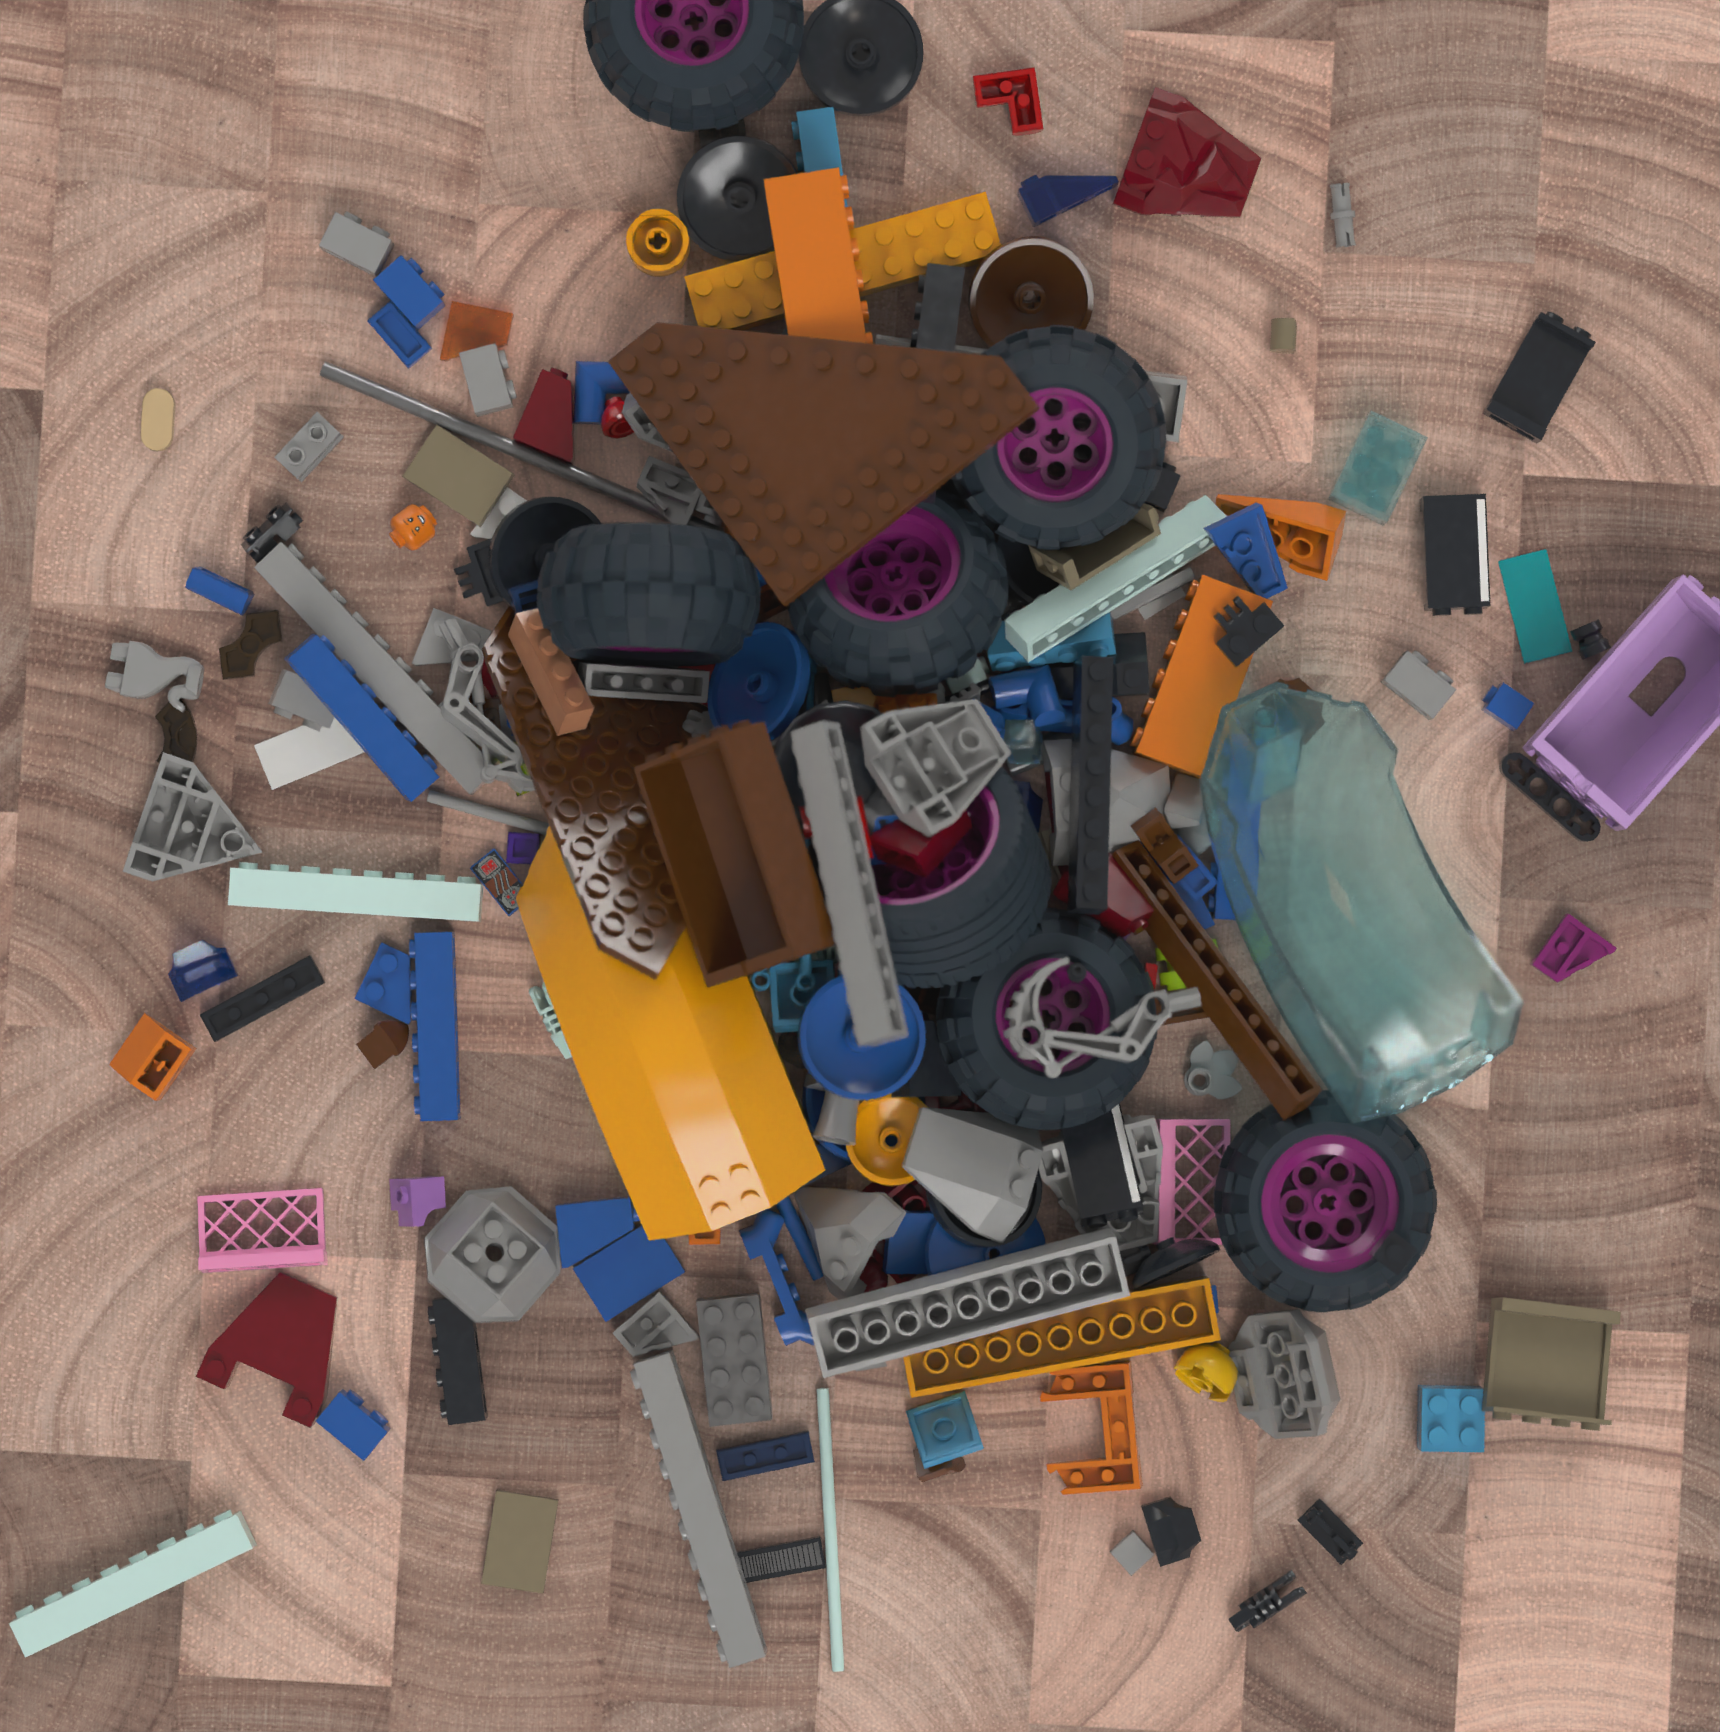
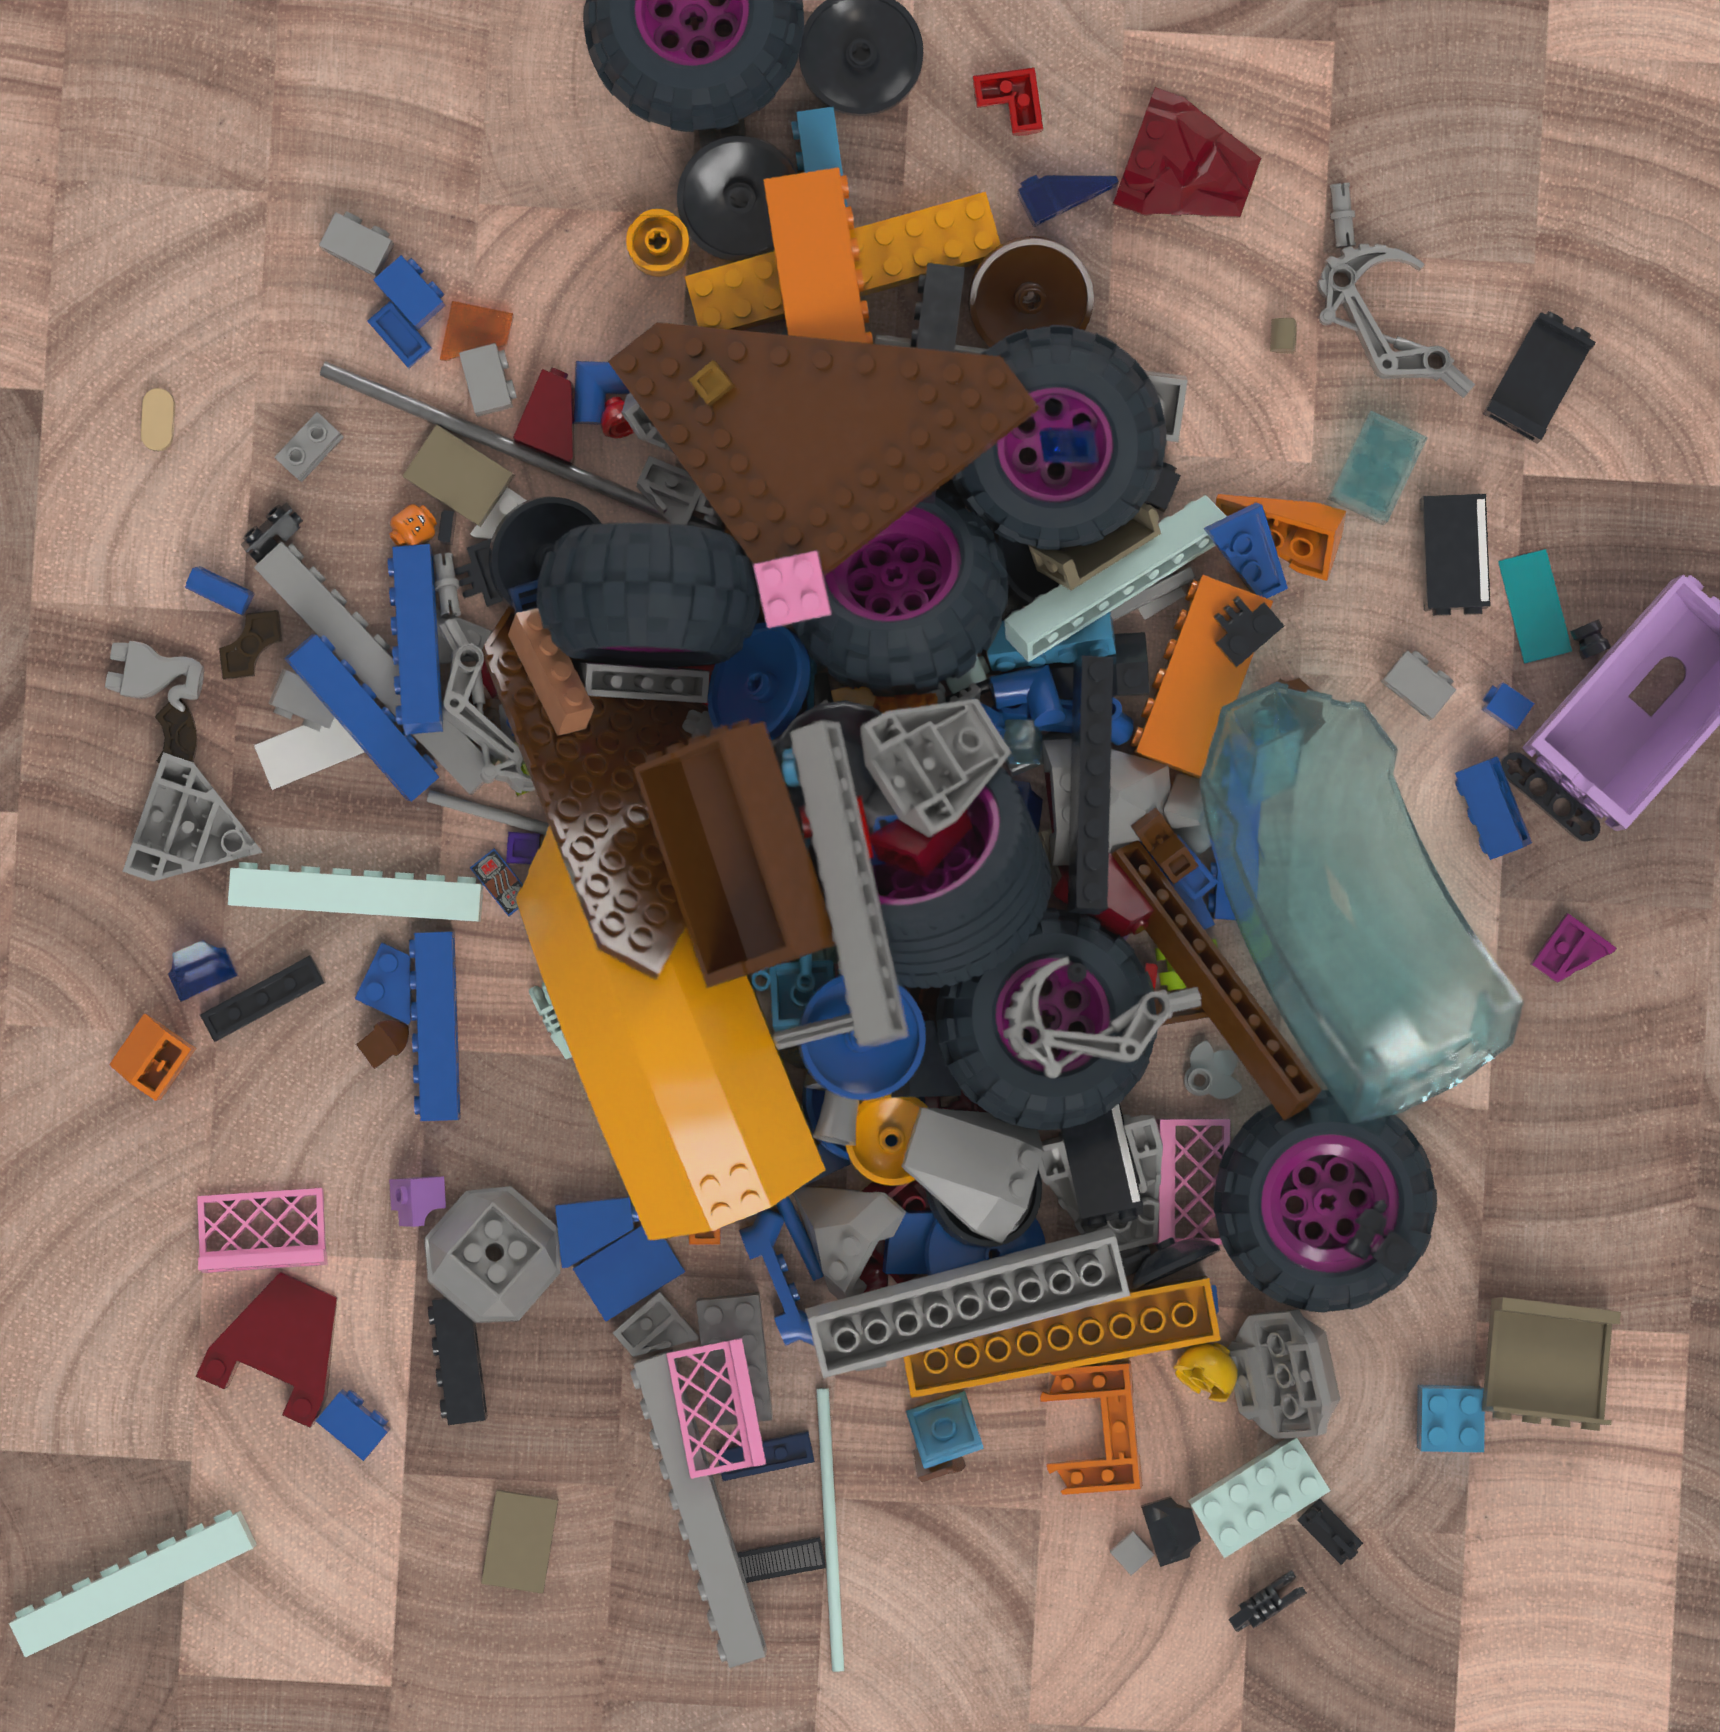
(417, 639): none -> blue brick
(446, 585): none -> light grey pin
(447, 527): none -> black tile
(711, 382): none -> pearl gold tile
(743, 1404): none -> bright pink fence
(790, 768): none -> dark azure tile
(792, 589): none -> bright pink plate
(813, 1031): none -> light grey axle
(1069, 444): none -> clear blue slope
(1259, 1495): none -> light aqua brick
(1371, 1223): none -> black piece
(1386, 364): none -> light grey piece
(1492, 808): none -> blue brick

